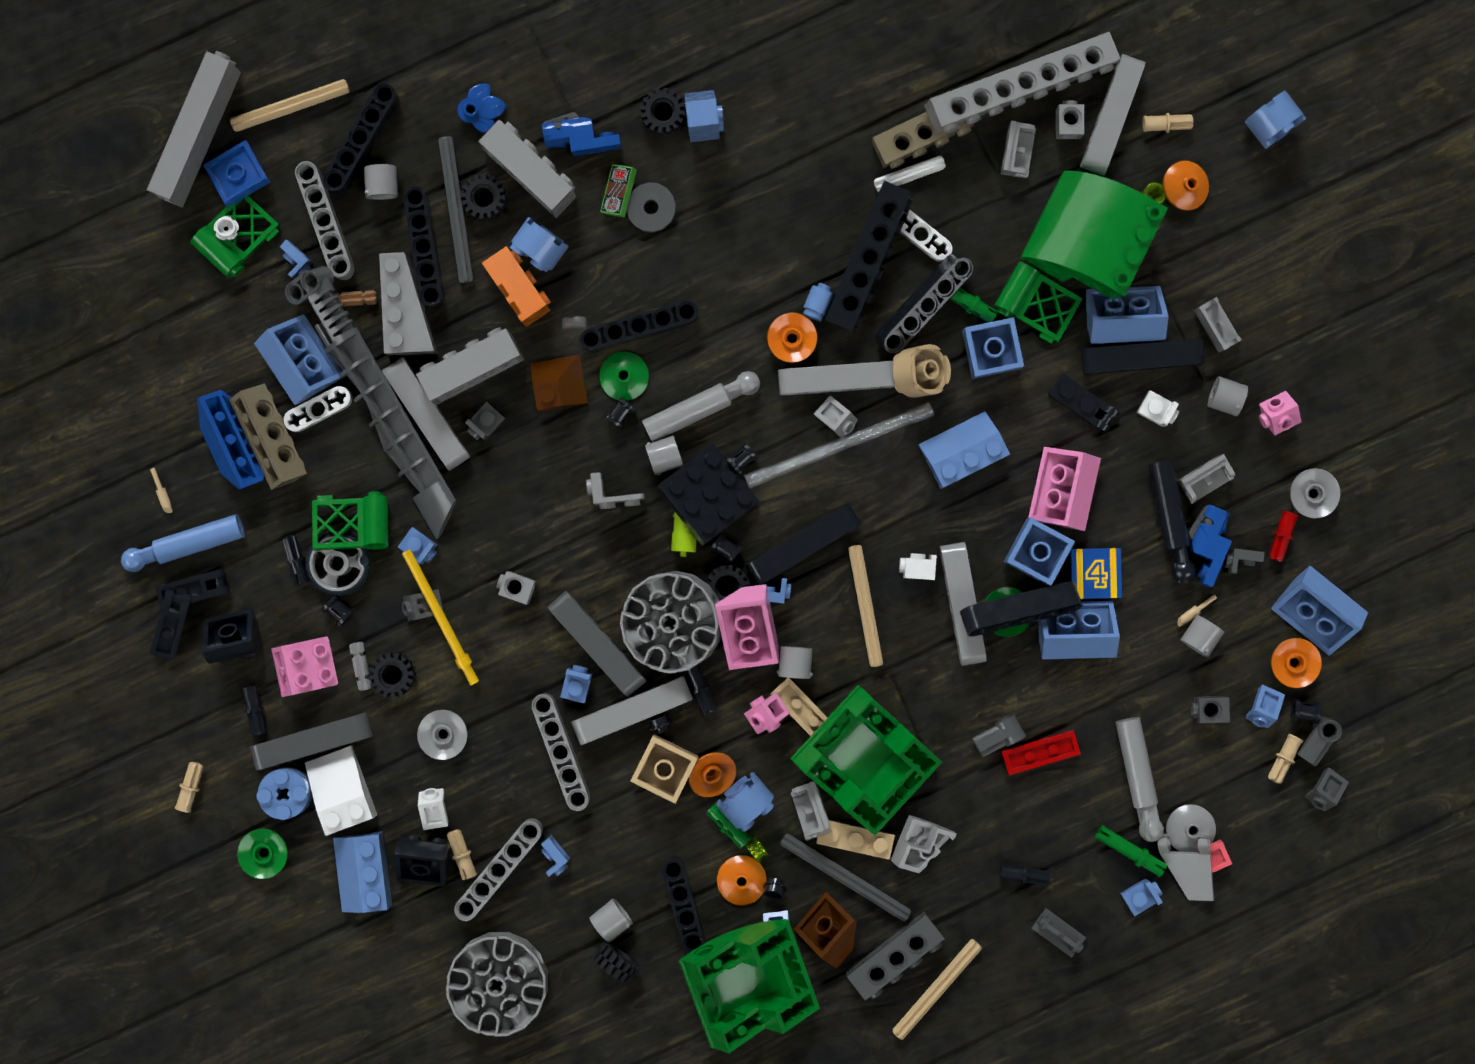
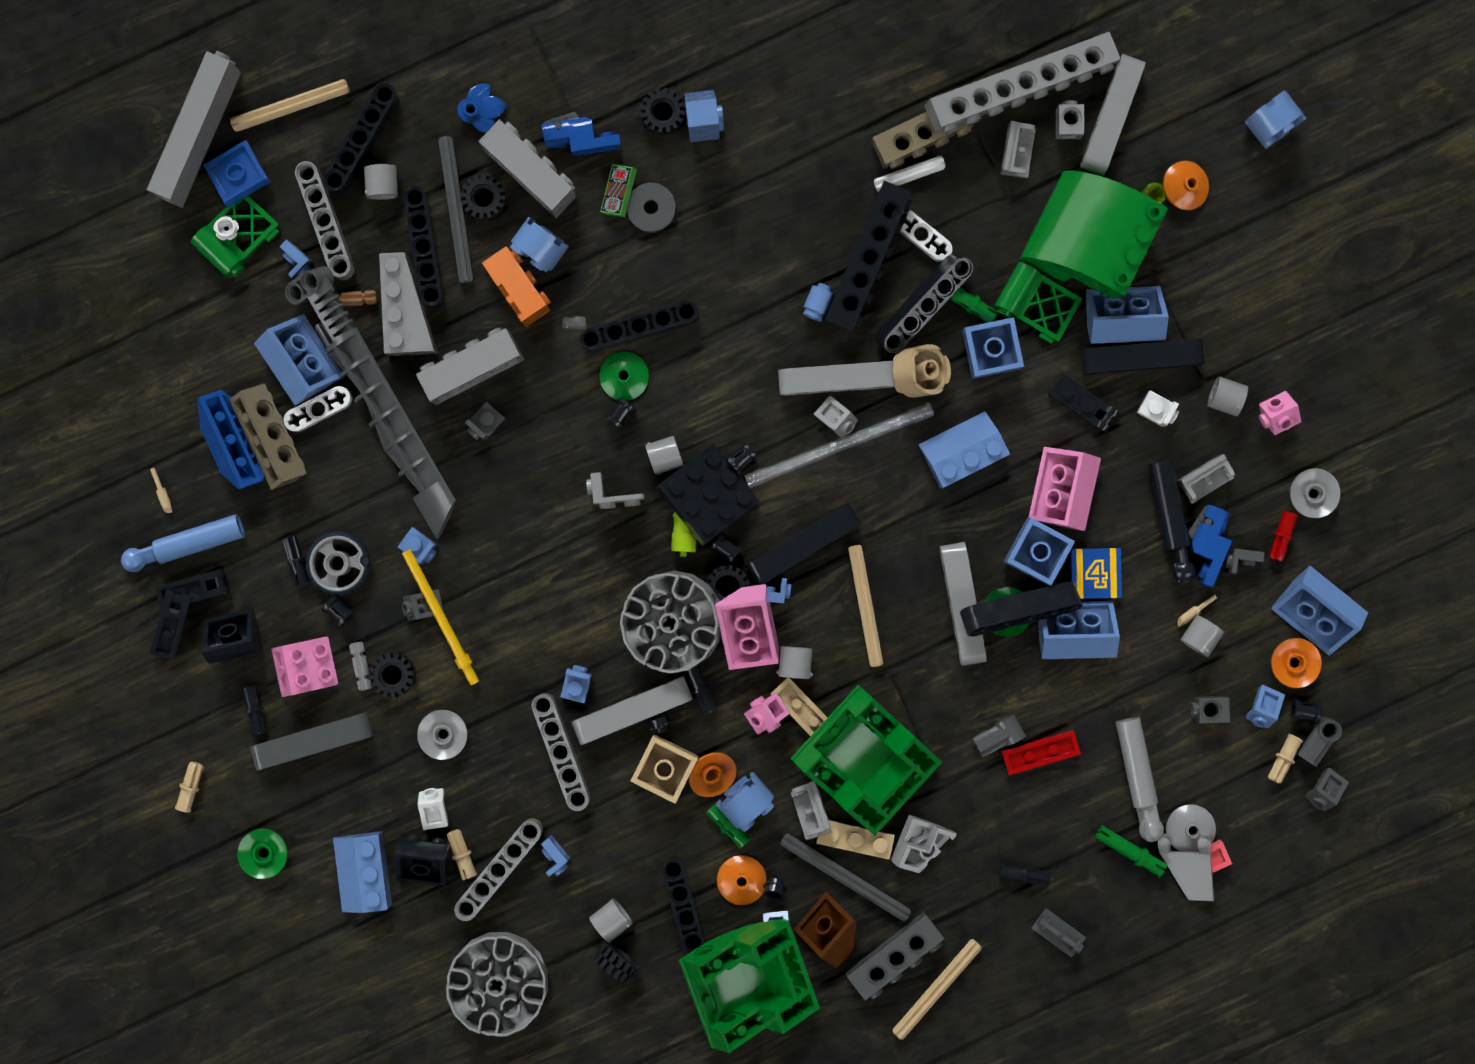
(271, 792): medium blue brick -> none
(339, 790): white slope -> none
(371, 517): green piece -> none
(426, 414): light grey beam -> none
(527, 587): light grey brick -> none
(558, 383): reddish brown slope -> none
(597, 643): dark grey beam -> none
(699, 406): light grey piece -> none
(757, 849): clear neon green bush -> none
(792, 324): orange dish -> none
(918, 567): white brick -> none
(1142, 896): medium blue bracket -> none
(1167, 122): tan axle -> none
(1217, 325): light grey hinge -> none

